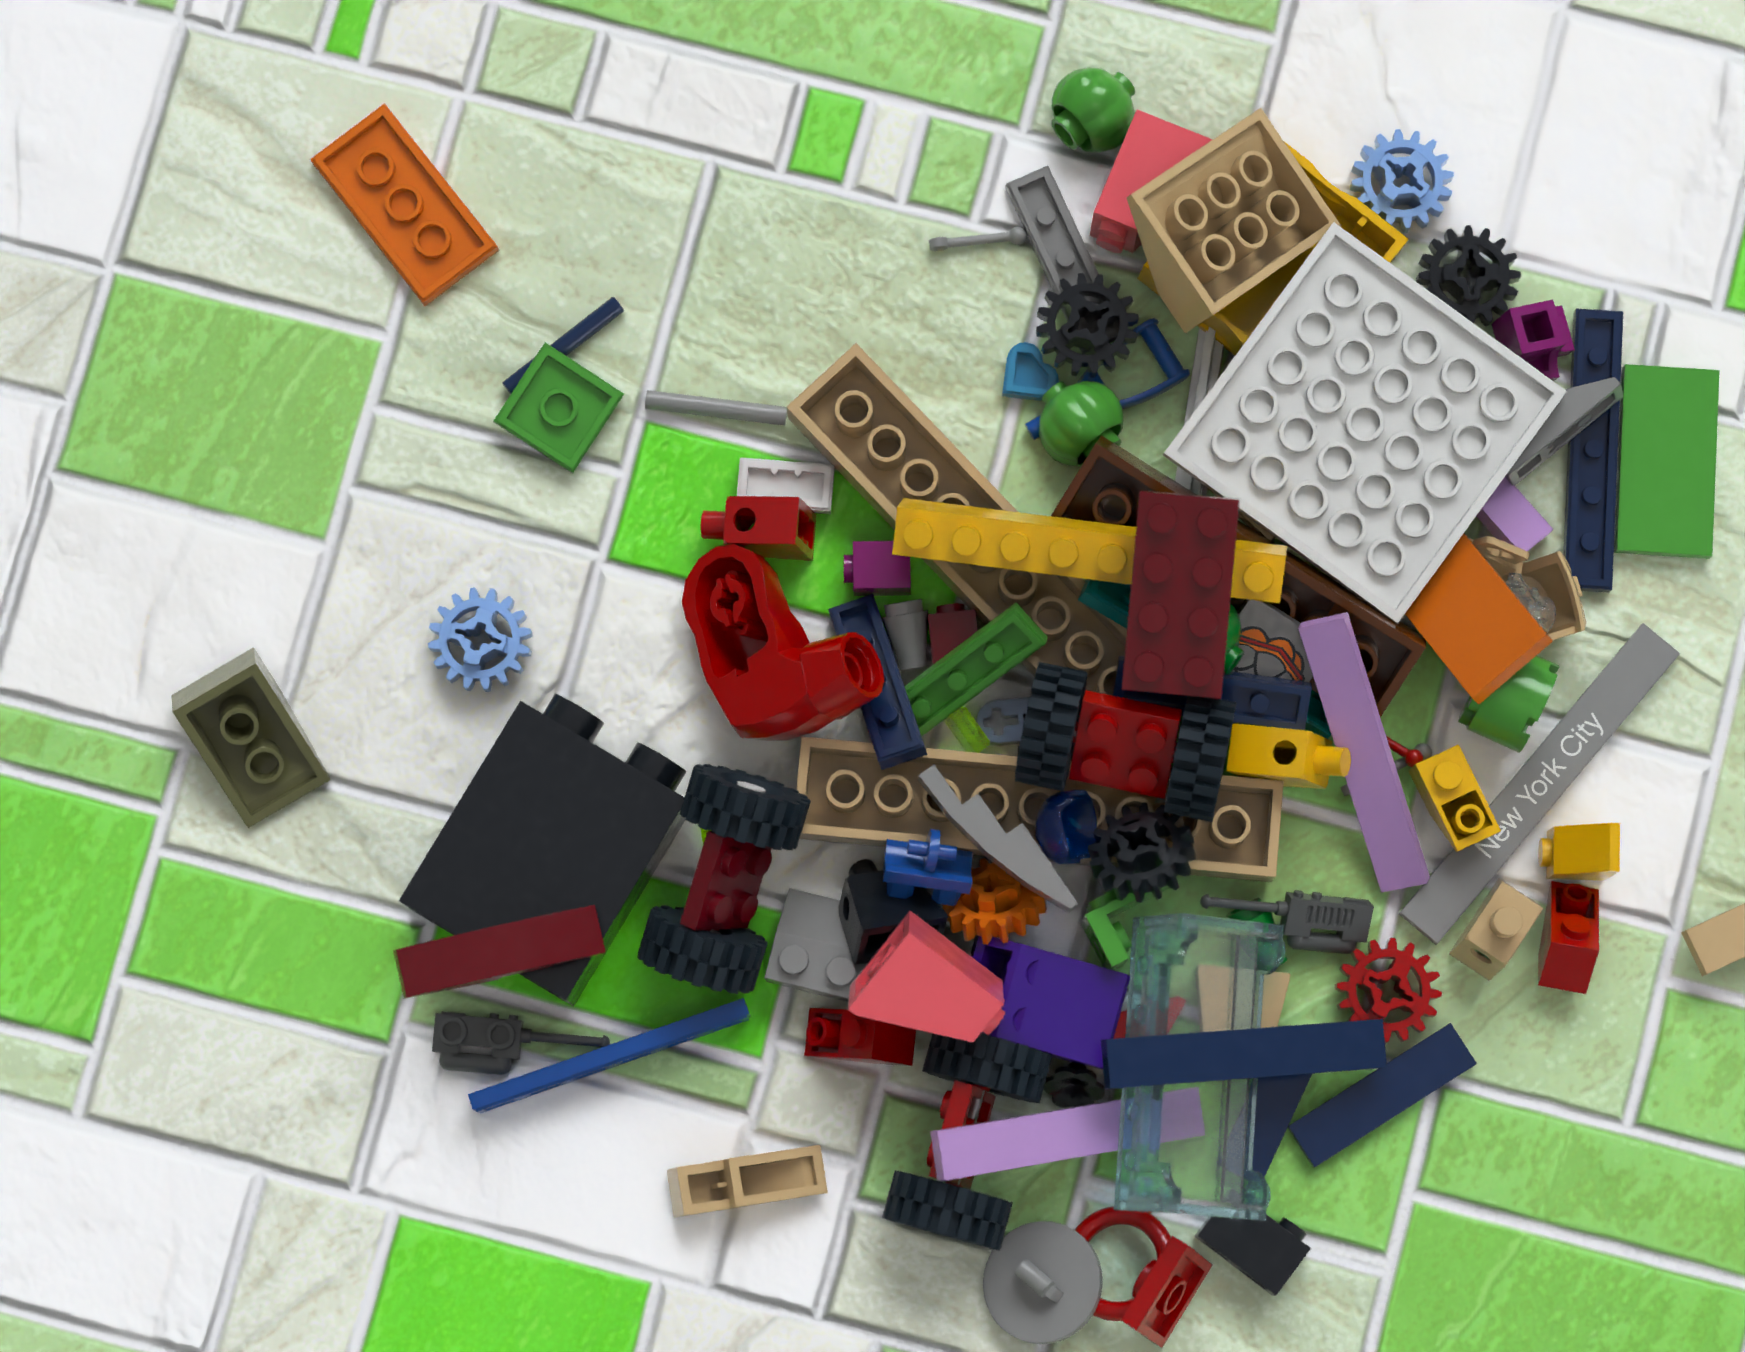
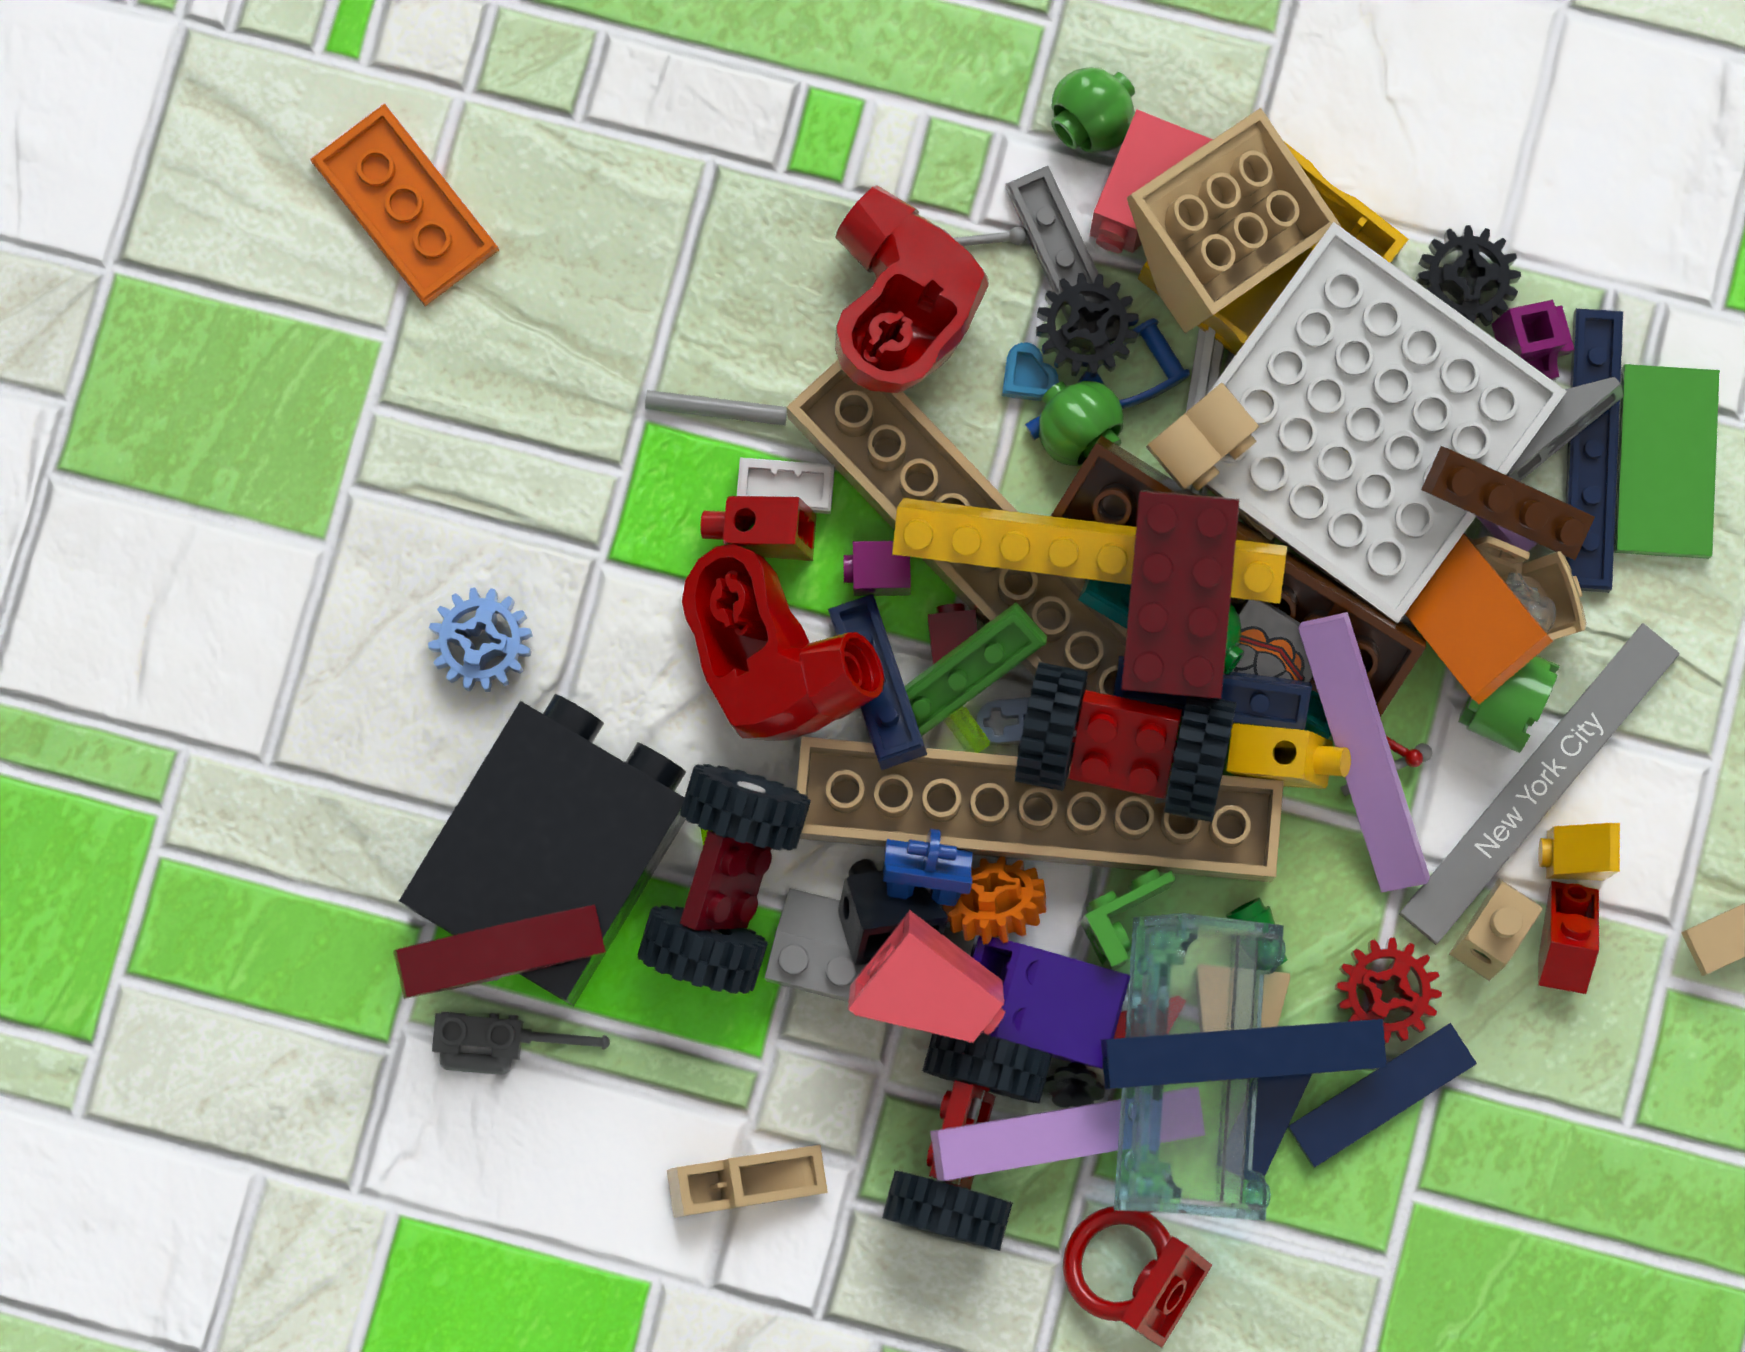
(249, 737): olive slope -> none
(558, 407): bright green tile -> none
(575, 336): dark blue bar -> none
(609, 1056): blue tile -> none
(859, 1039): red slope -> none
(907, 631): light grey cone -> none
(920, 296): none -> red piece
(1011, 851): light grey slope -> none
(1042, 1282): light grey shield -> none
(1066, 826): clear blue hair -> none
(1141, 852): black gear -> none
(1204, 437): none -> tan brick
(1259, 1249): black brick -> none
(1306, 911): dark grey piece -> none
(1415, 193): light blue gear -> none
(1454, 798): yellow slope -> none
(1507, 502): none -> reddish brown plate

